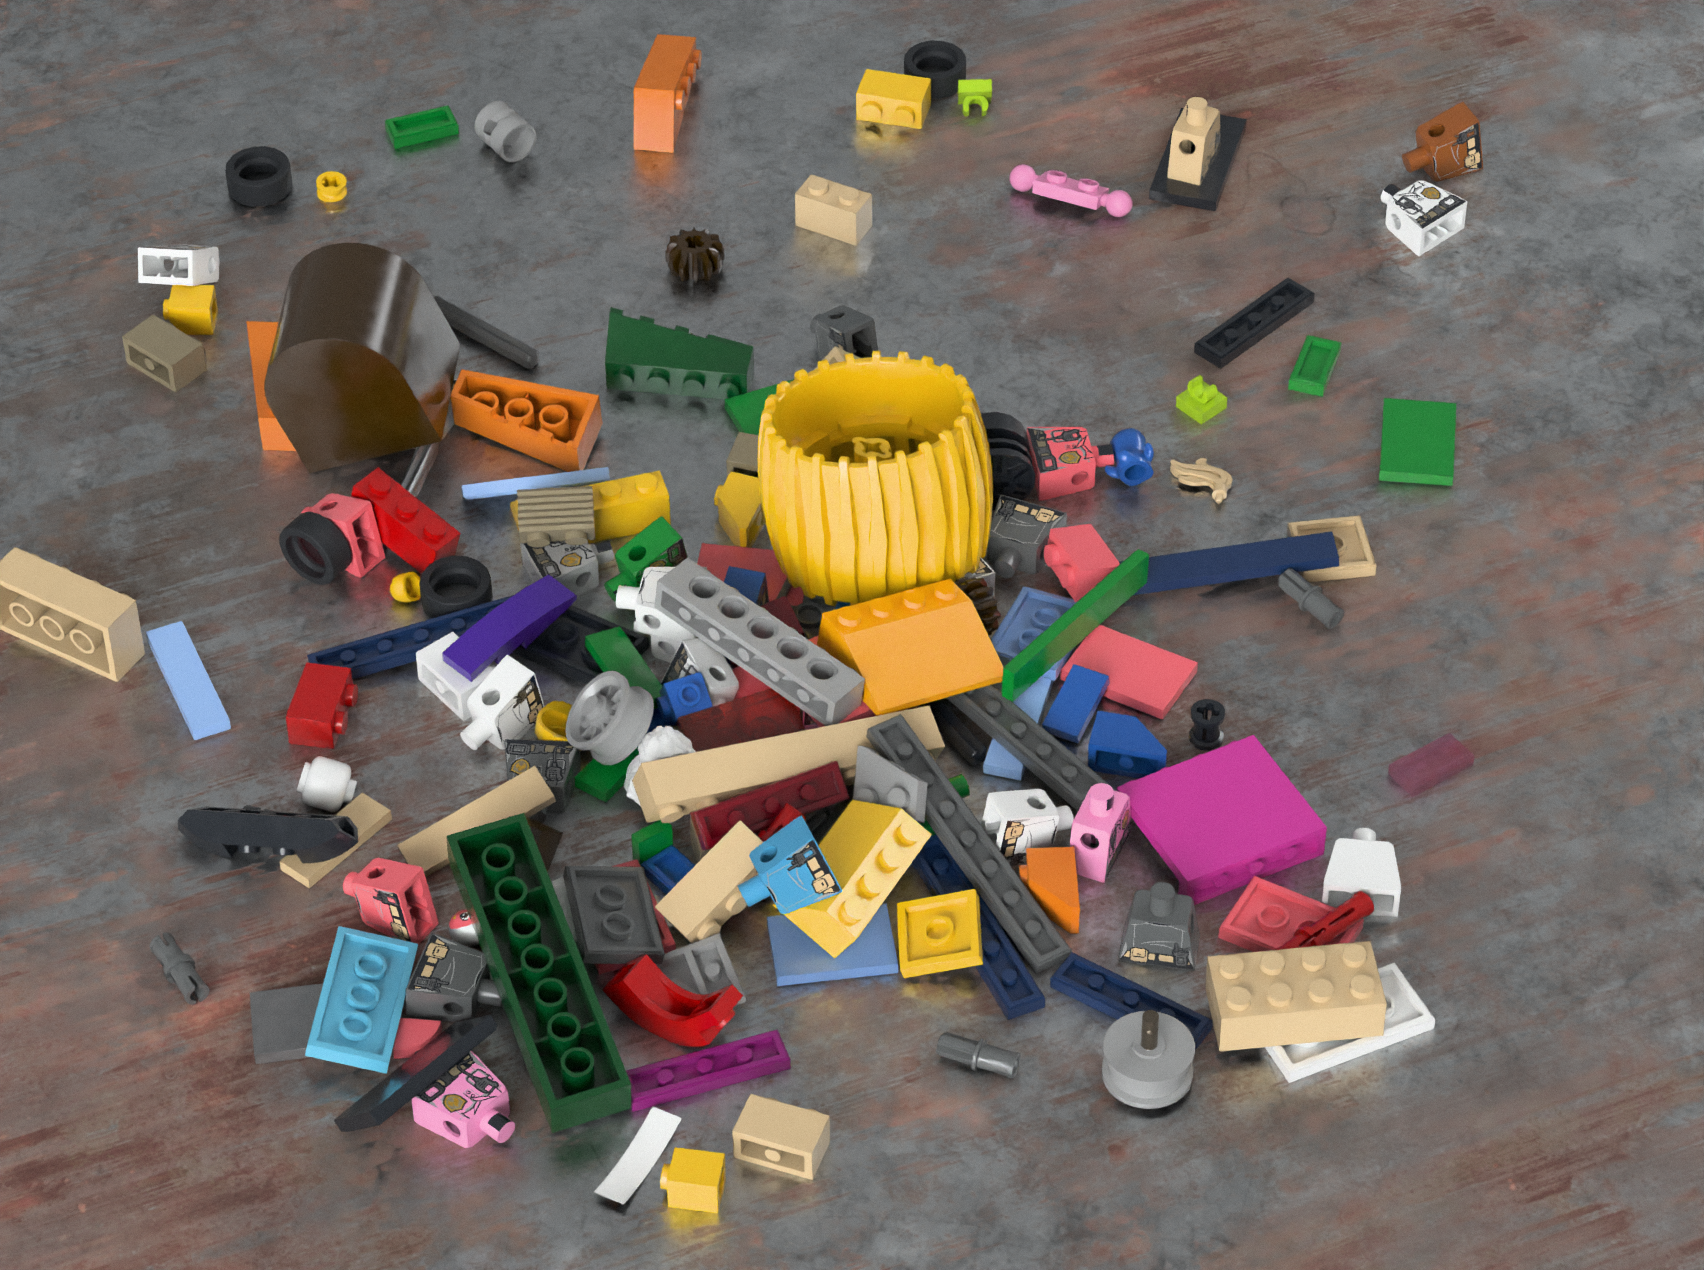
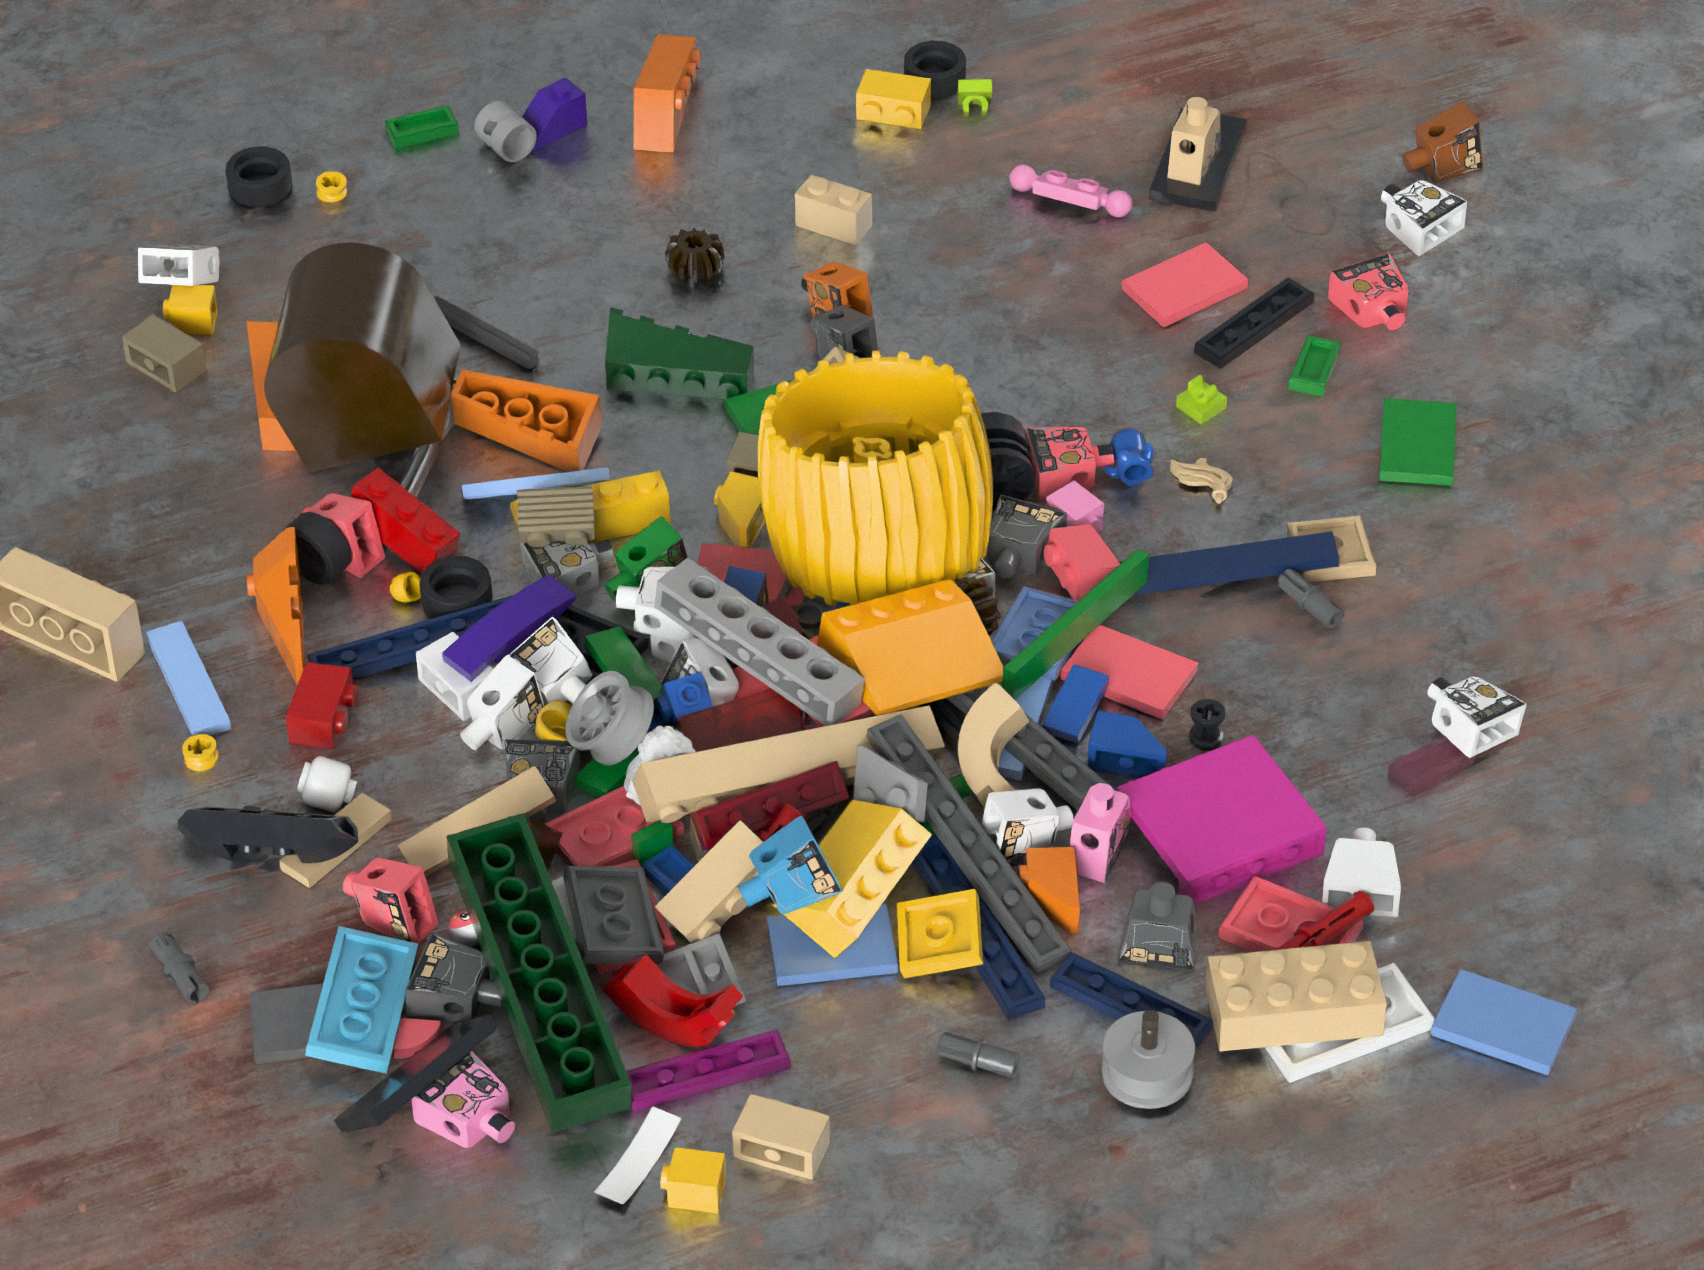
(209, 755): none -> yellow bush
(278, 595): none -> orange wedge
(555, 661): none -> white torso
(556, 112): none -> dark purple slope
(602, 830): none -> coral tile
(837, 286): none -> orange torso
(983, 736): none -> tan arch
(1079, 505): none -> bright pink brick
(1184, 284): none -> coral tile
(1370, 292): none -> coral torso
(1475, 714): none -> white torso
(1504, 1022): none -> medium blue tile

